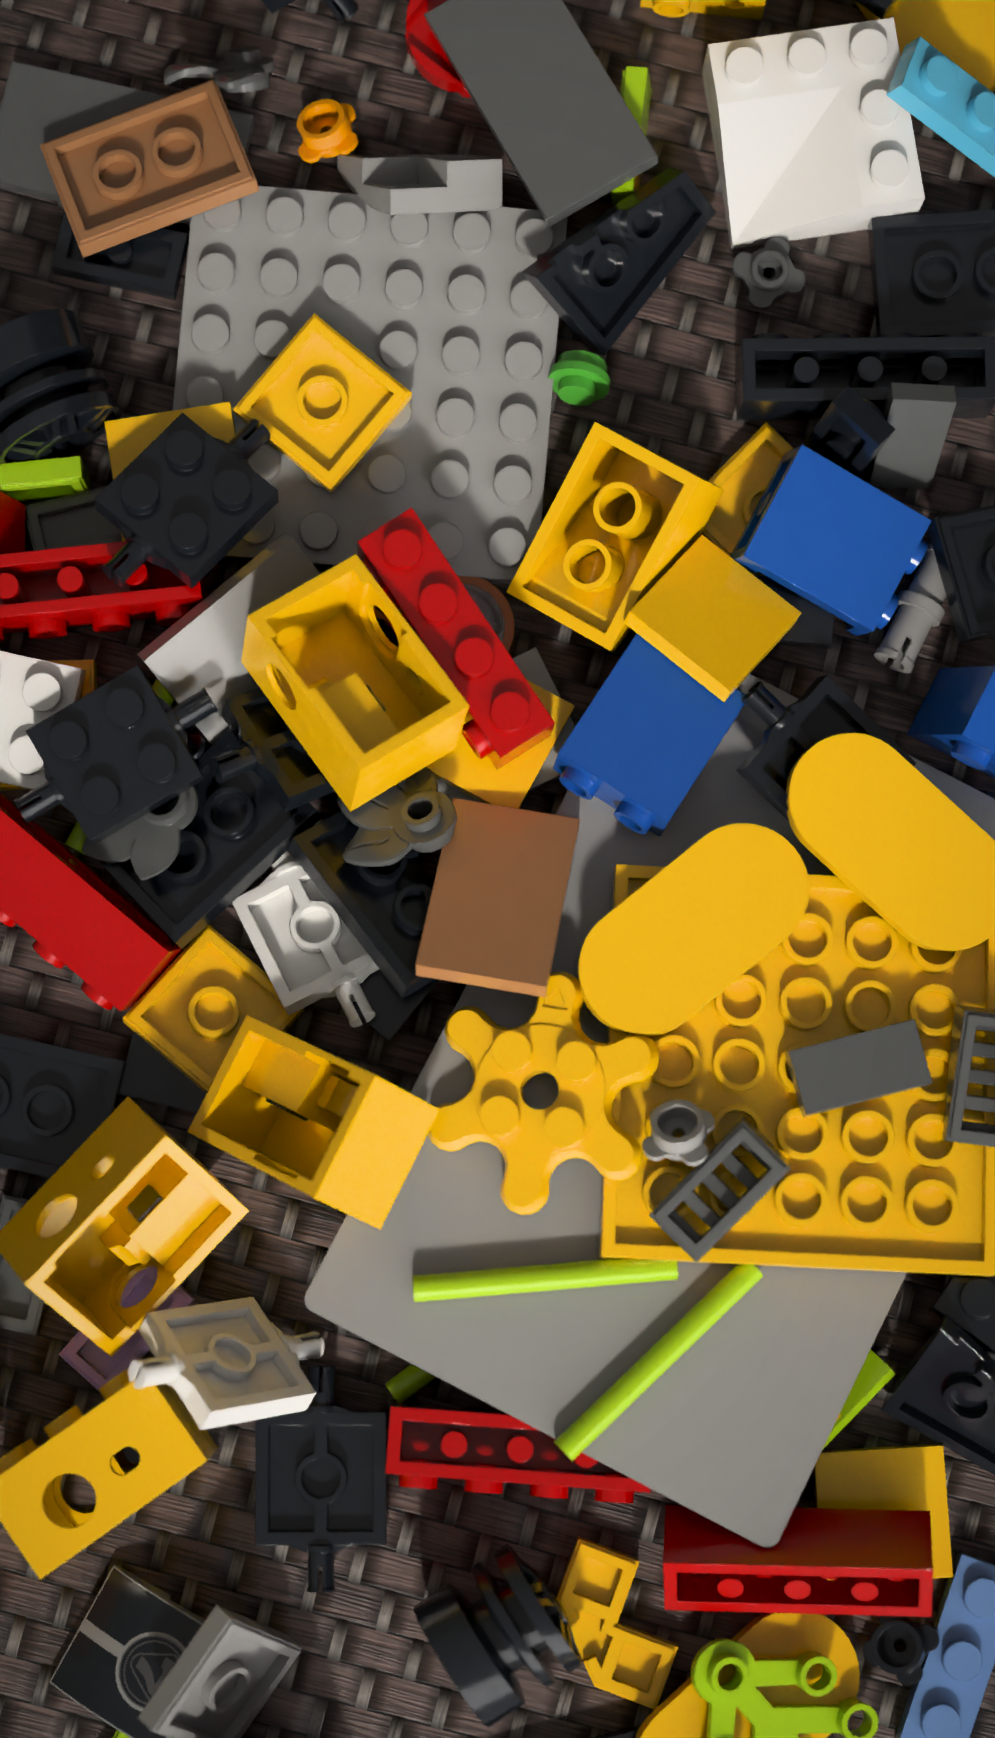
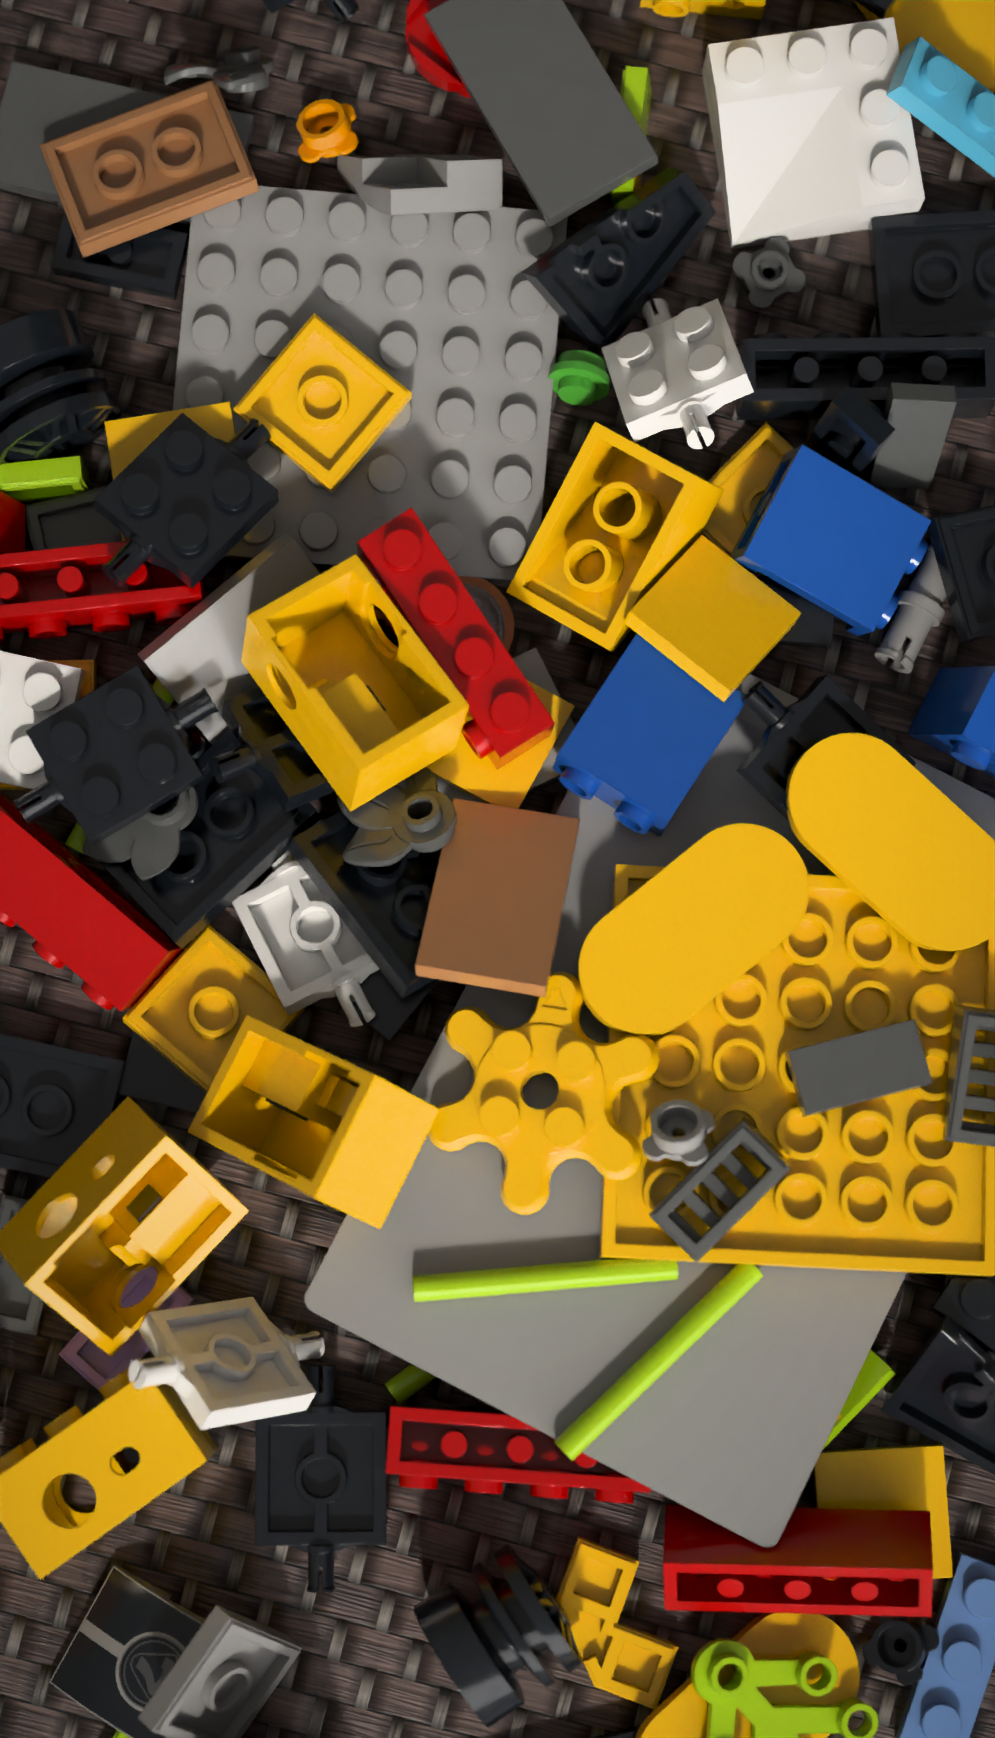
(677, 371): none -> white plate

